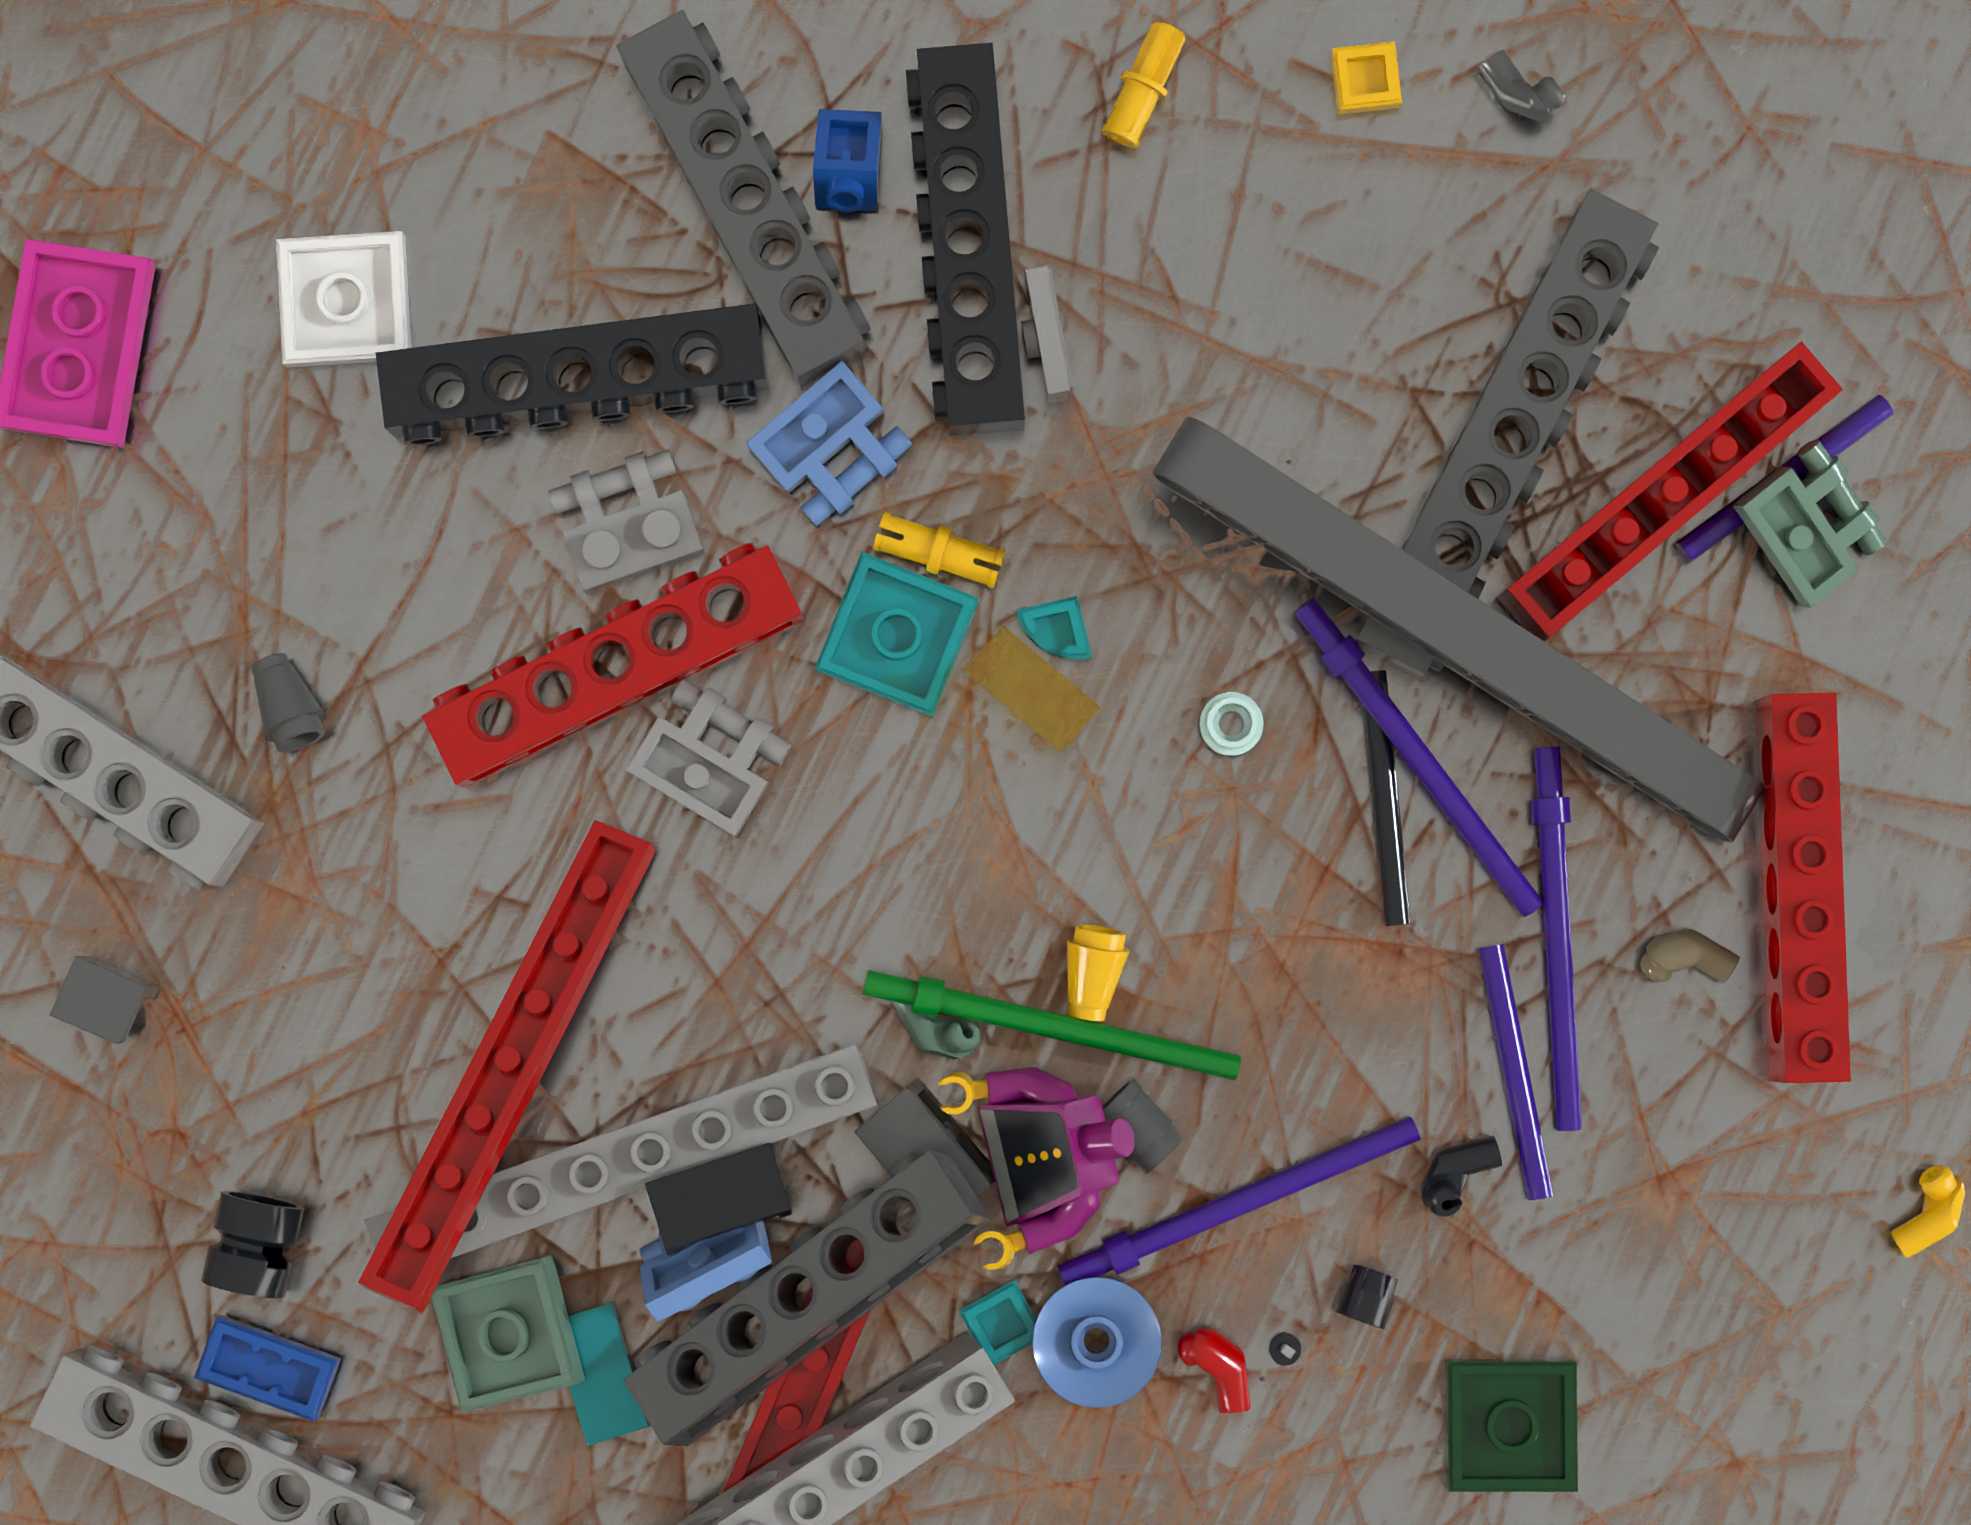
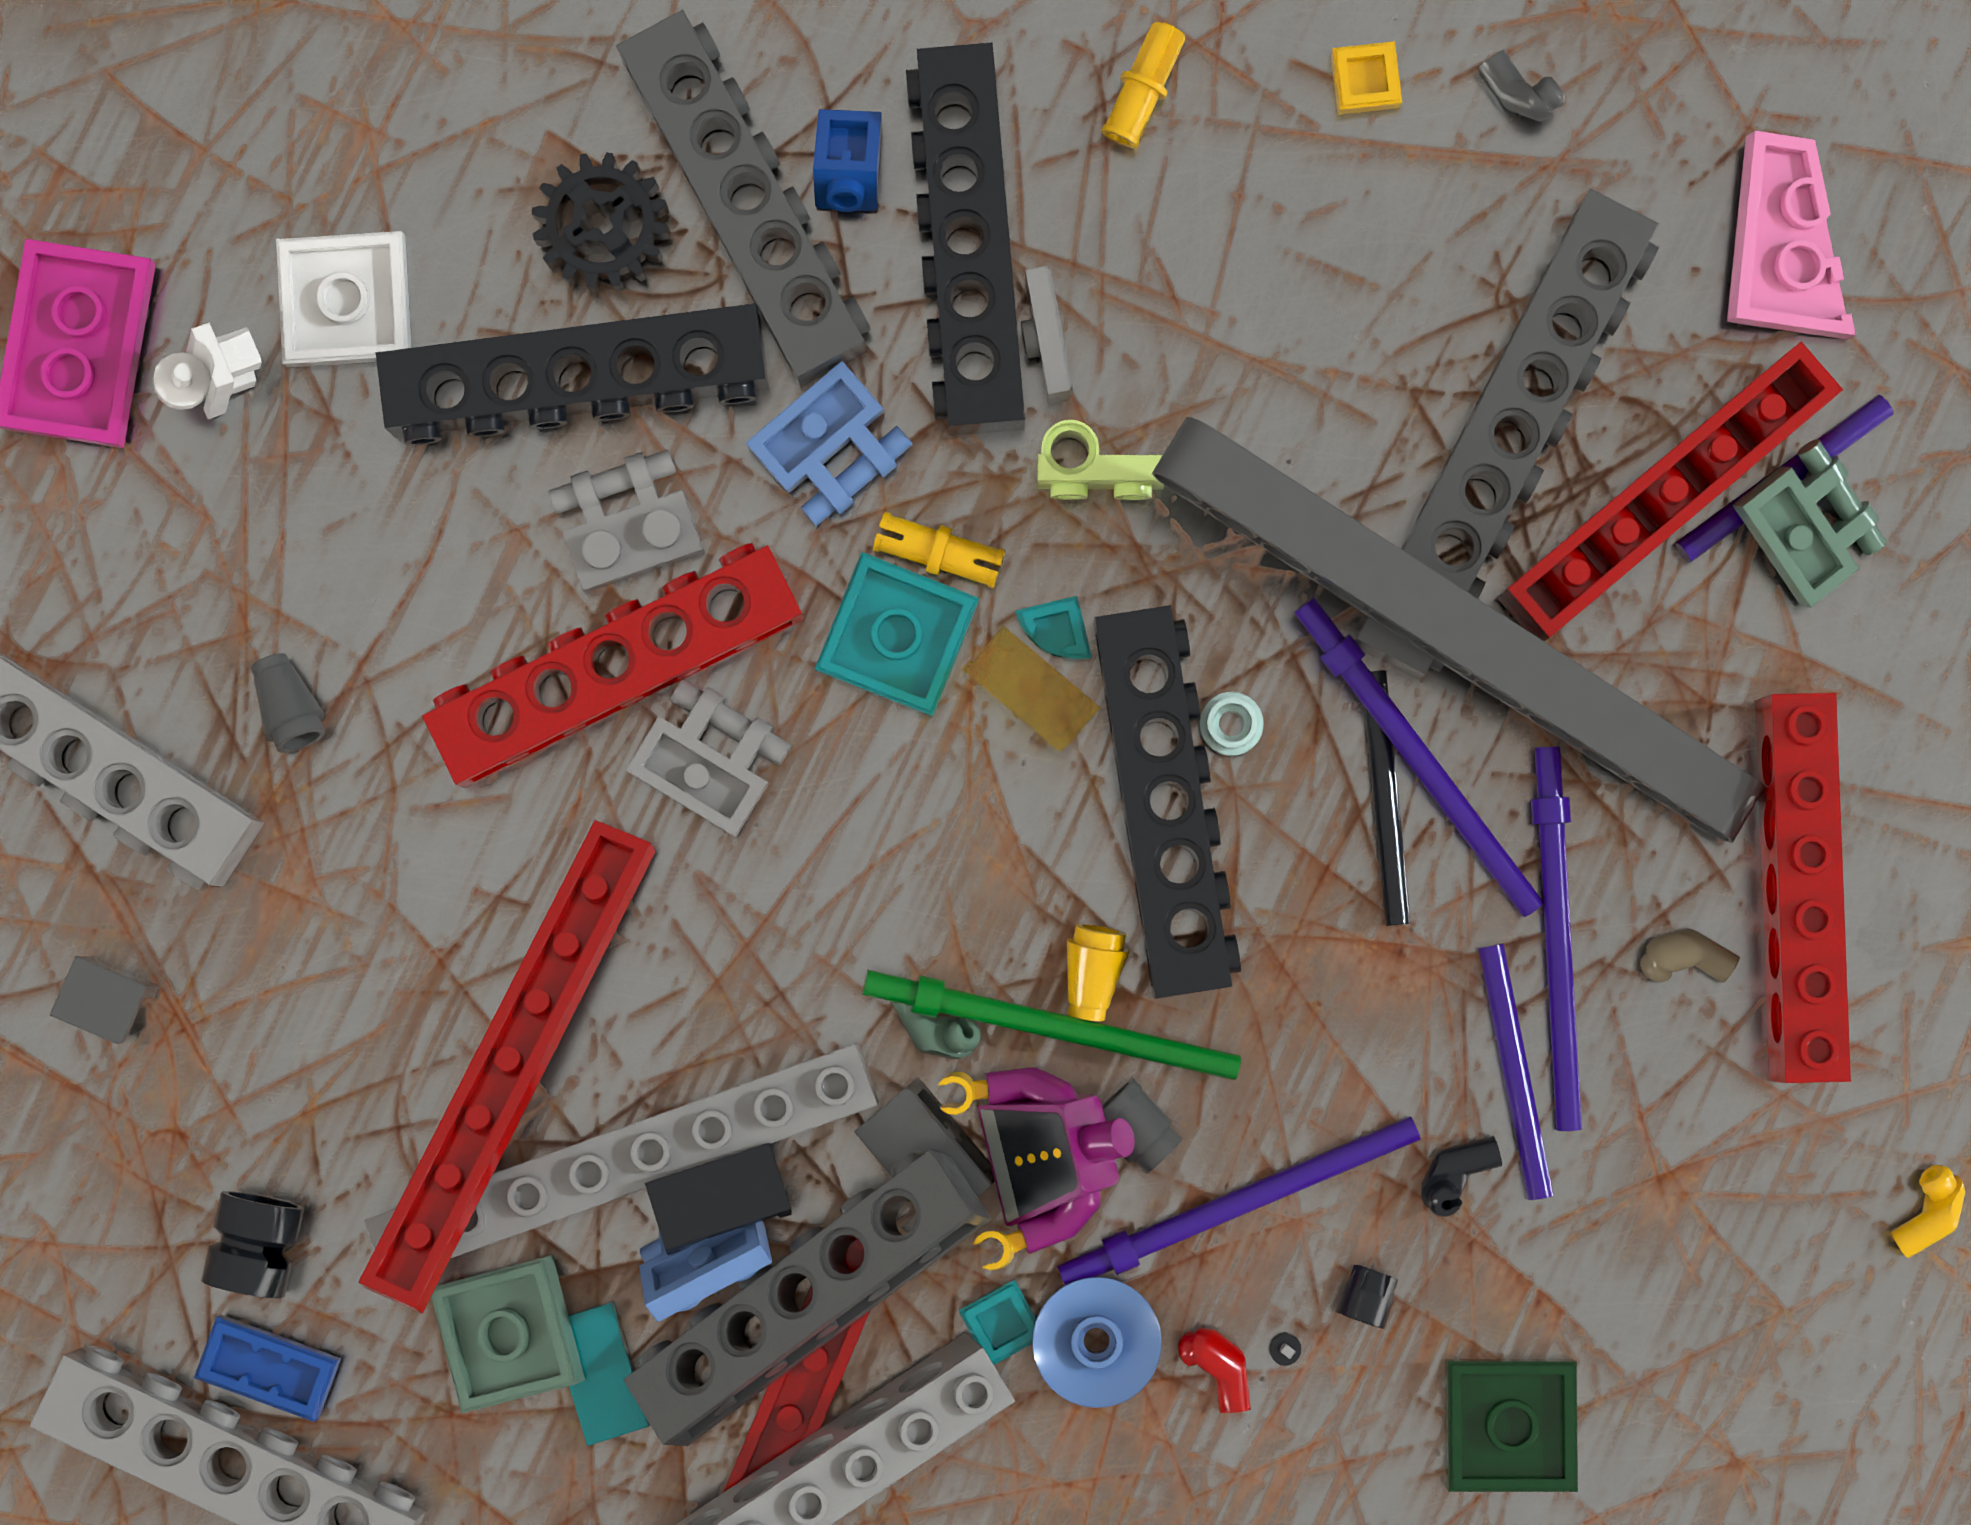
(208, 369): none -> white hips
(583, 239): none -> black gear
(1121, 643): none -> black brick
(1126, 474): none -> yellowish green plate
(1783, 244): none -> bright pink wing

